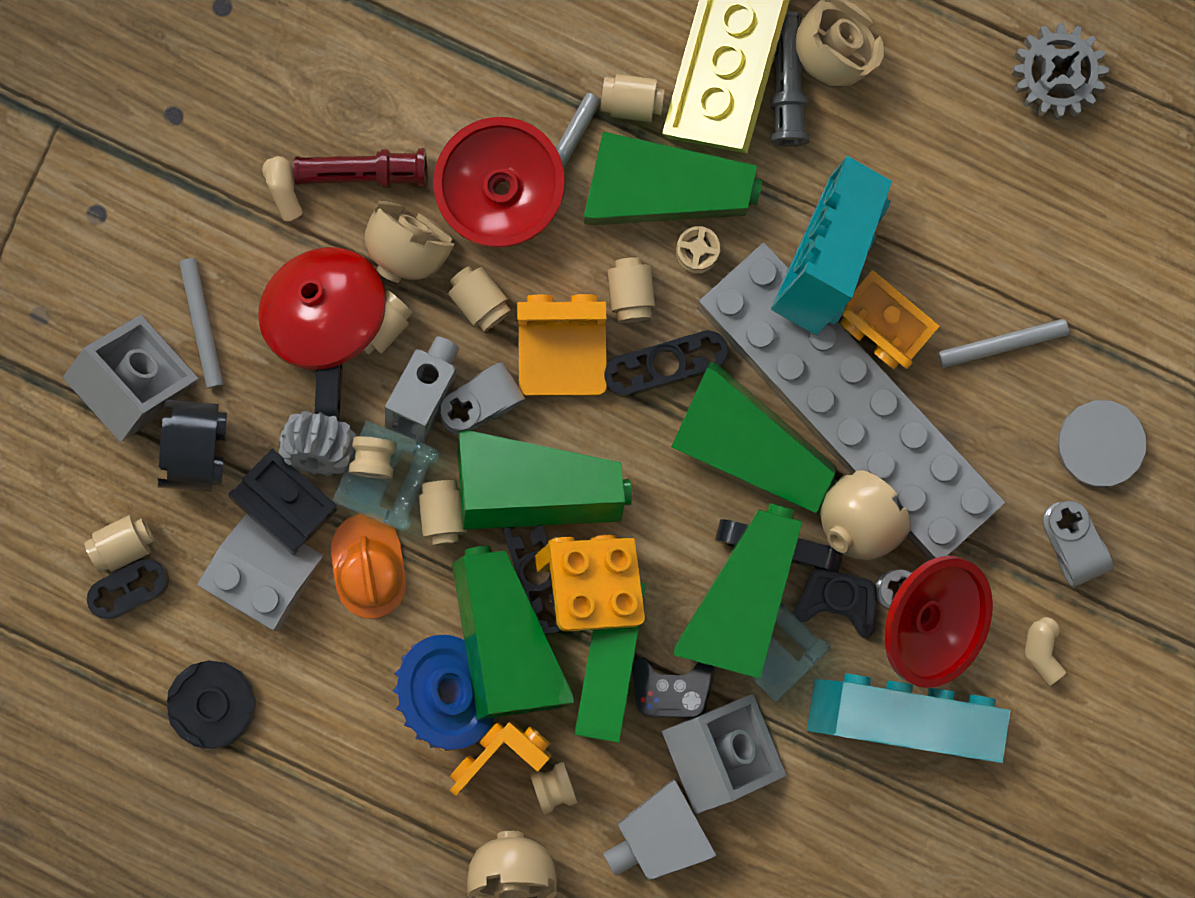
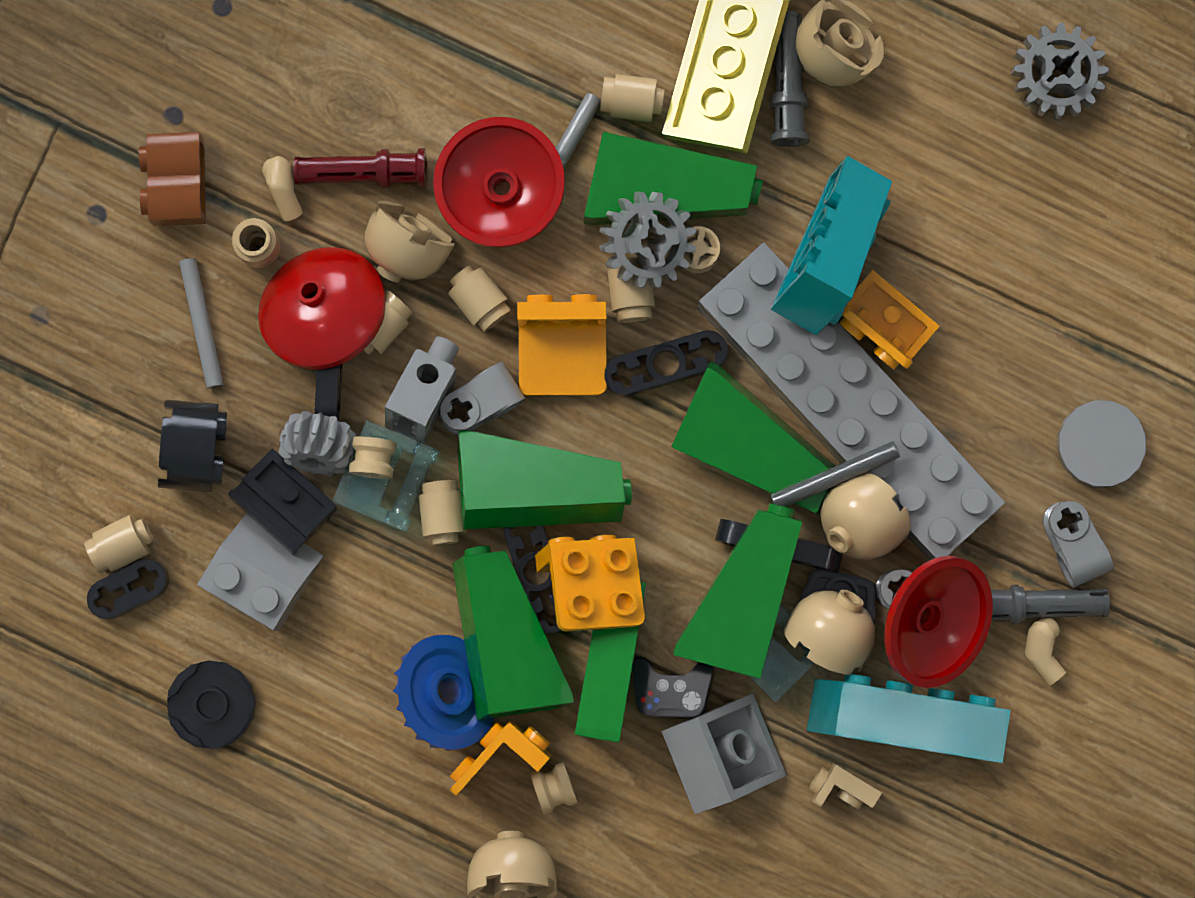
(129, 377): light grey slope -> none
(174, 179): none -> dark orange brick
(249, 232): none -> tan brick
(368, 567): orange piece -> none
(652, 256): none -> light grey gear
(660, 836): light grey torso -> none
(833, 629): none -> tan cylinder
(836, 475): none -> dark grey bar
(851, 788): none -> tan bracket
(1003, 343): light grey bar -> none
(1017, 604): none -> dark grey pin

